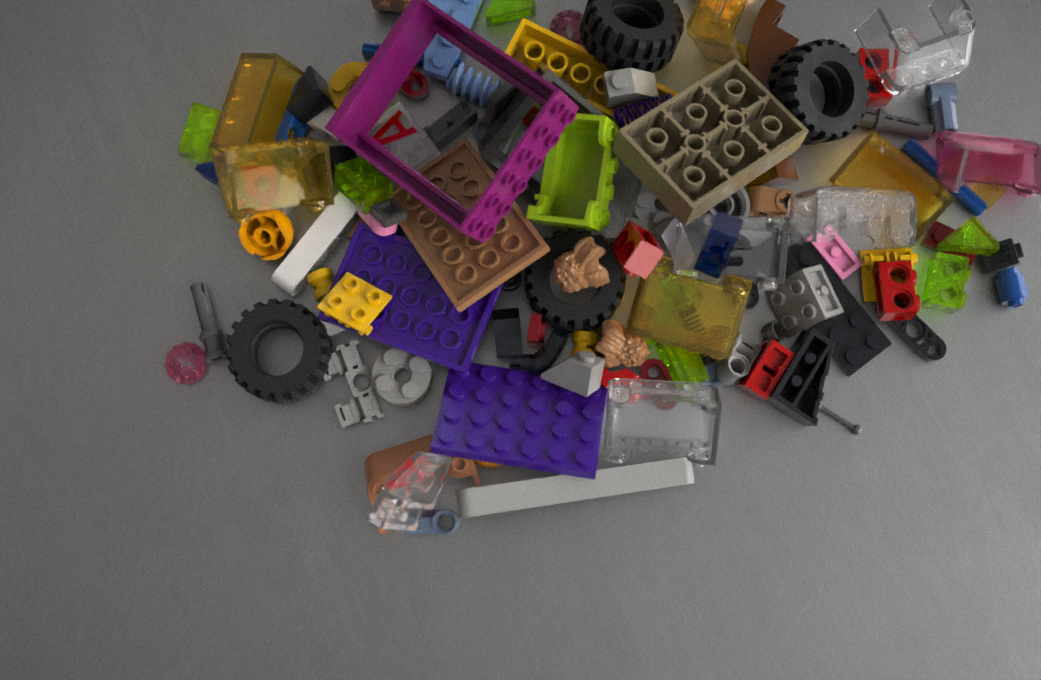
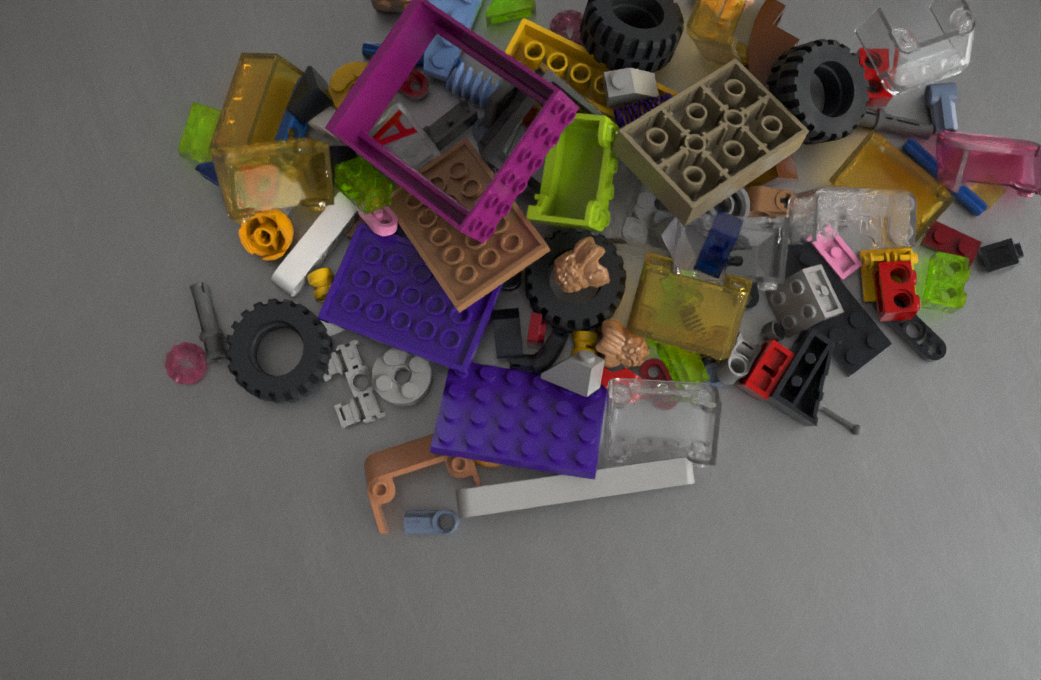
(354, 303): yellow hinge -> none
(388, 212): dark grey tile -> none
(410, 491): clear slope -> none
(637, 250): red brick -> none
(971, 239): clear neon green slope -> none
(1011, 287): blue brick -> none

